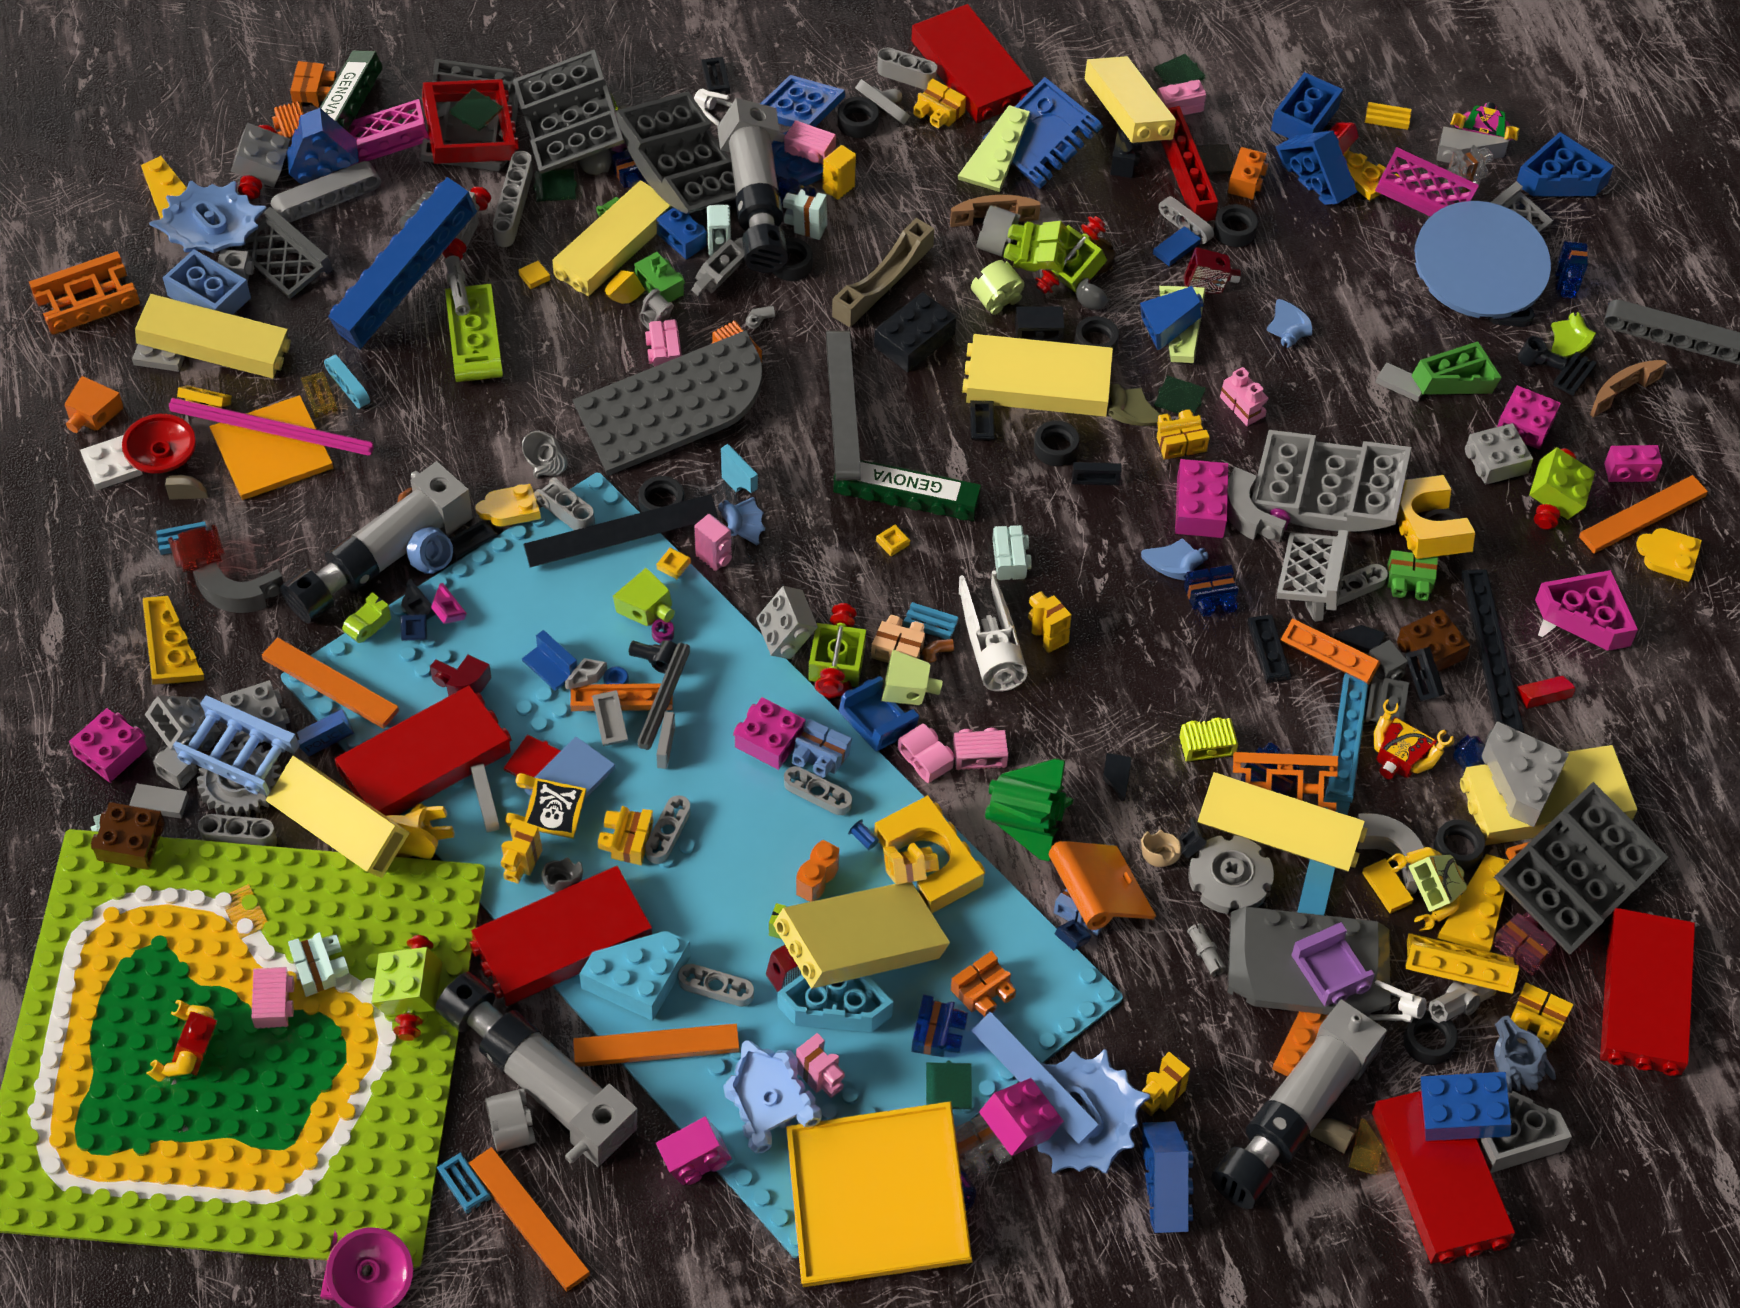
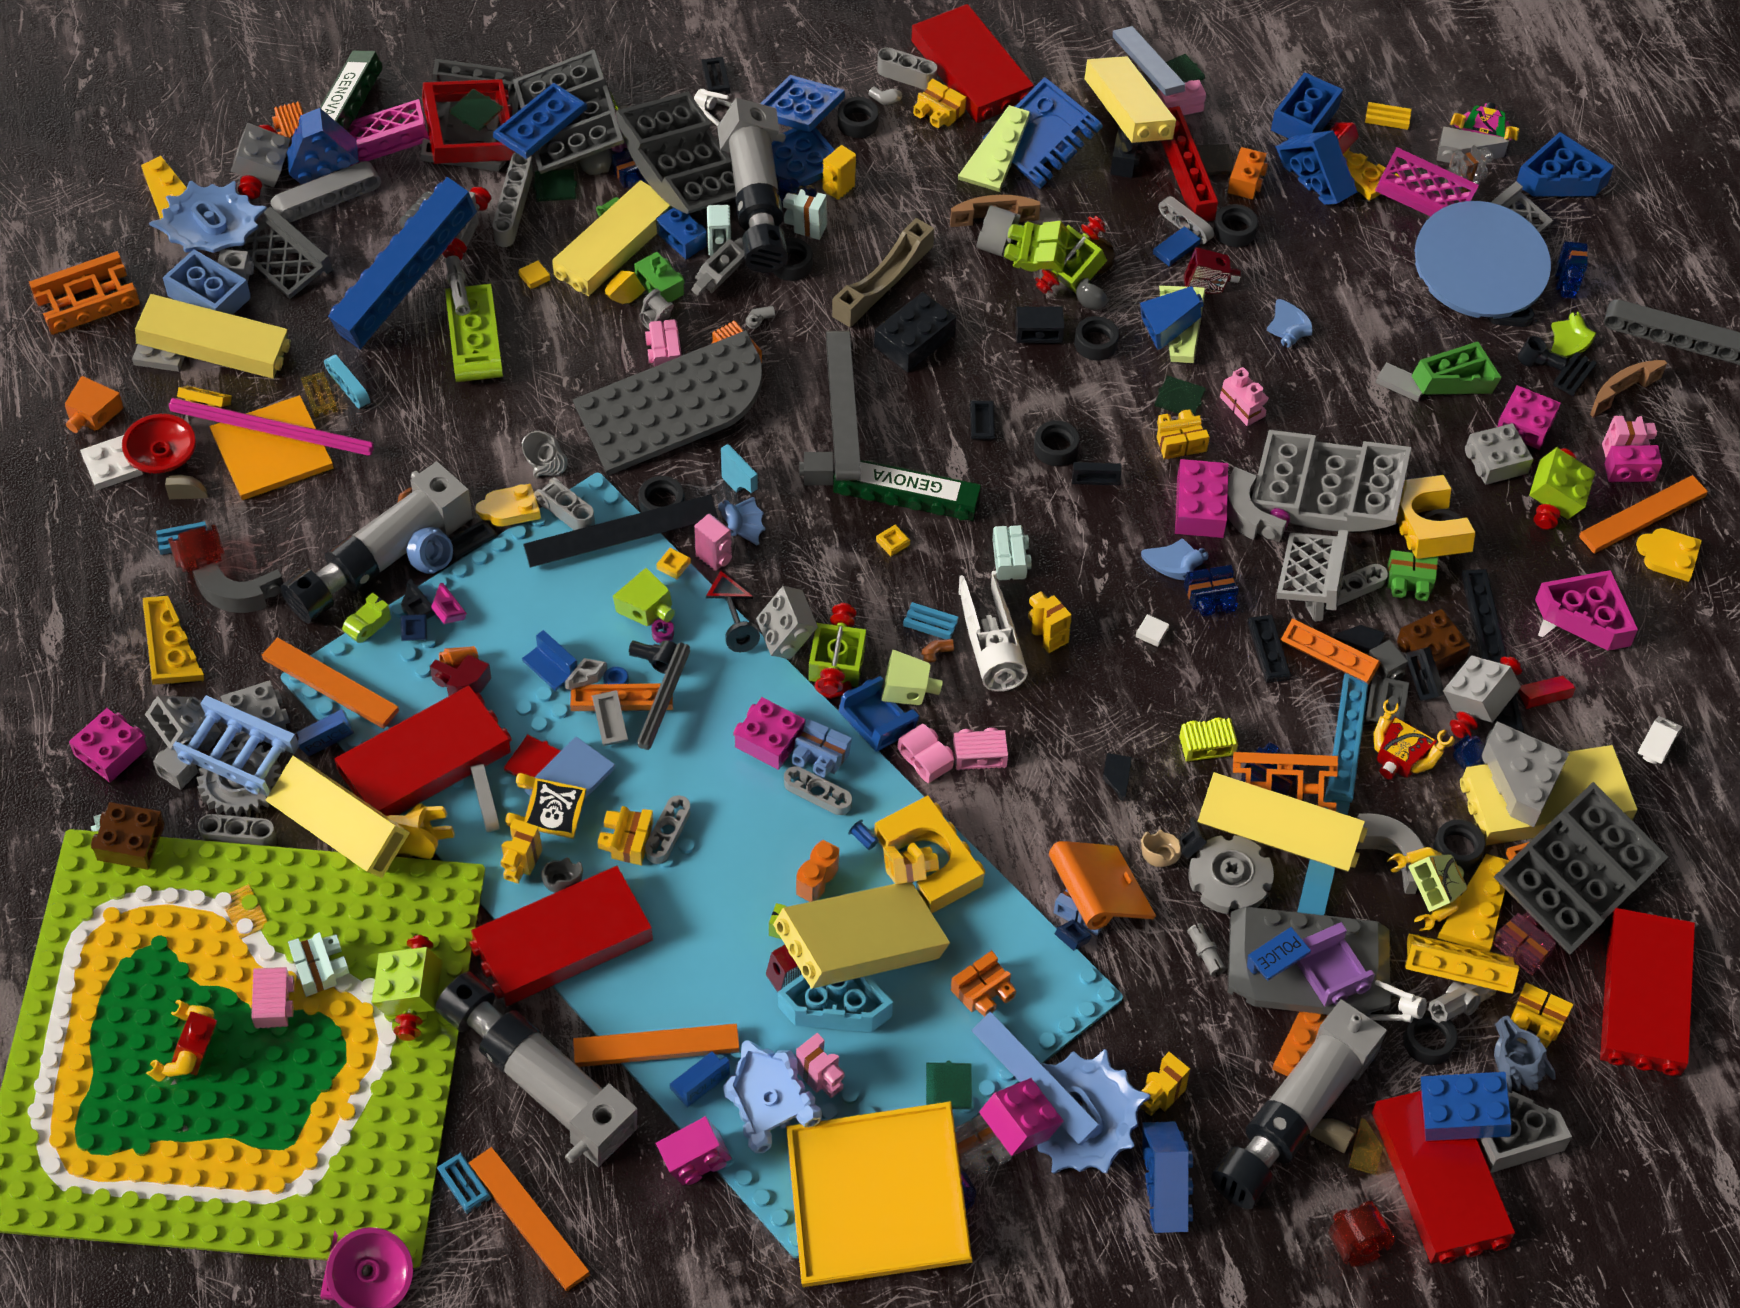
(168, 801): light grey tile -> none
(310, 83): orange hips -> none
(455, 656): none -> orange cone
(510, 1120): light grey brick -> none
(539, 120): none -> blue tile
(637, 972): medium azure brick -> none
(666, 740): light grey tile -> none
(700, 1078): none -> blue panel
(736, 984): light grey beam -> none
(741, 635): none -> black piece
(809, 142): bright pink brick -> none
(817, 468): none -> dark grey brick
(882, 101): light grey beam -> none
(895, 637): light nougat hips -> none
(934, 1025): clear blue hips -> none
(998, 286): yellowish green brick -> none
(1029, 804): green brick -> none
(1038, 374): light yellow brick -> none
(1131, 407): olive arm -> none
(1149, 61): none -> tile
(1152, 630): none -> white tile
(1277, 954): none -> blue panel
(1360, 1234): none -> clear red brick
(1387, 886): yellow tile -> none
(1481, 691): none -> light grey brick
(1628, 433): none -> bright pink hips
(1659, 740): none -> white slope

